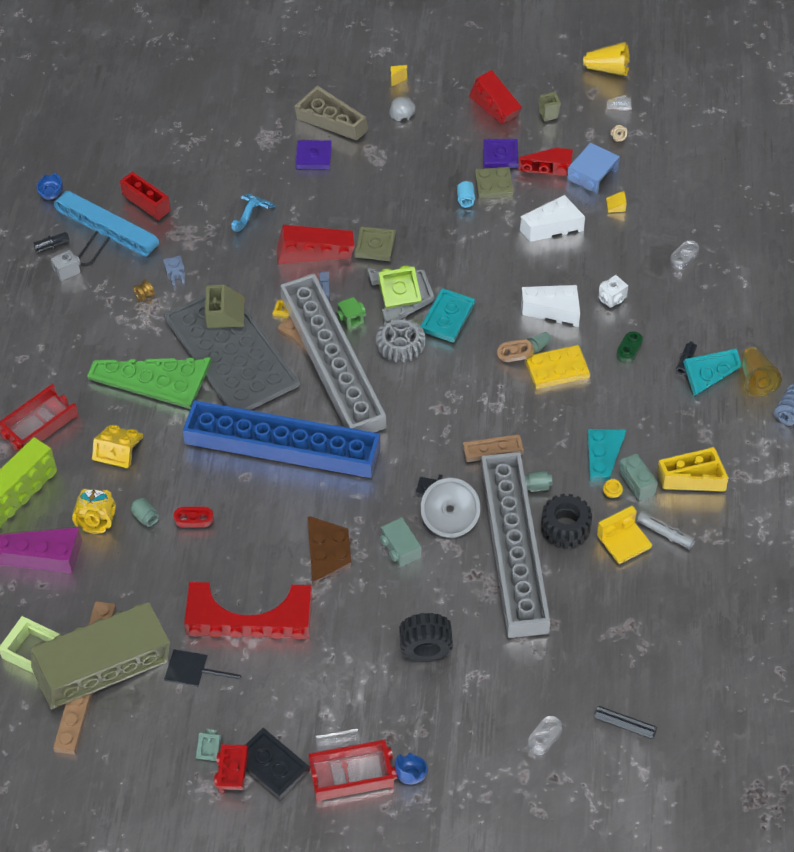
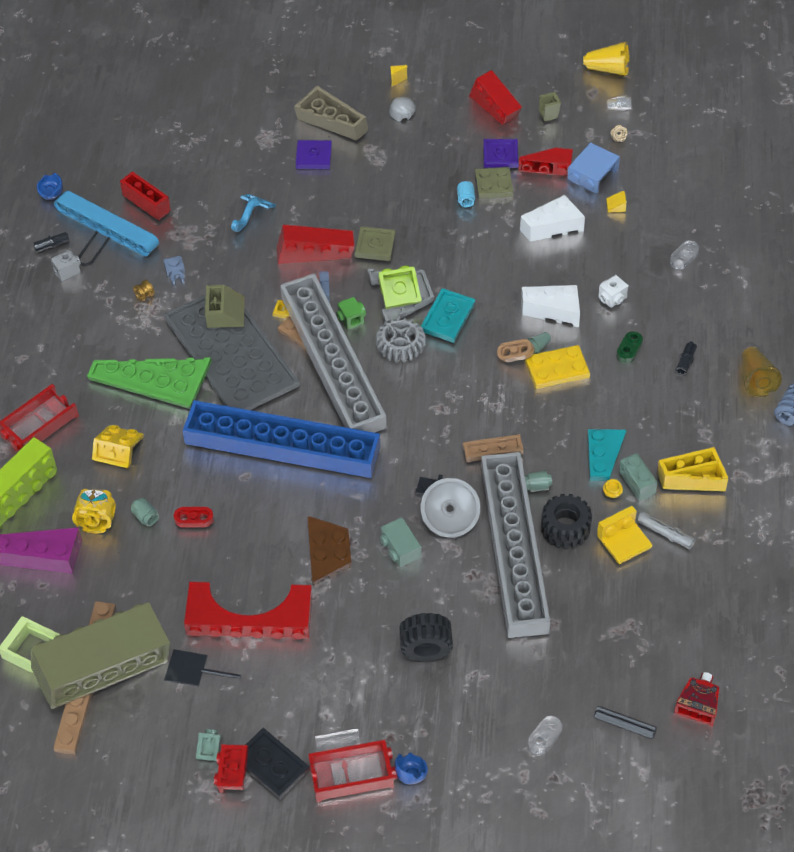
(699, 700): none -> torso
(710, 368): teal wing -> none

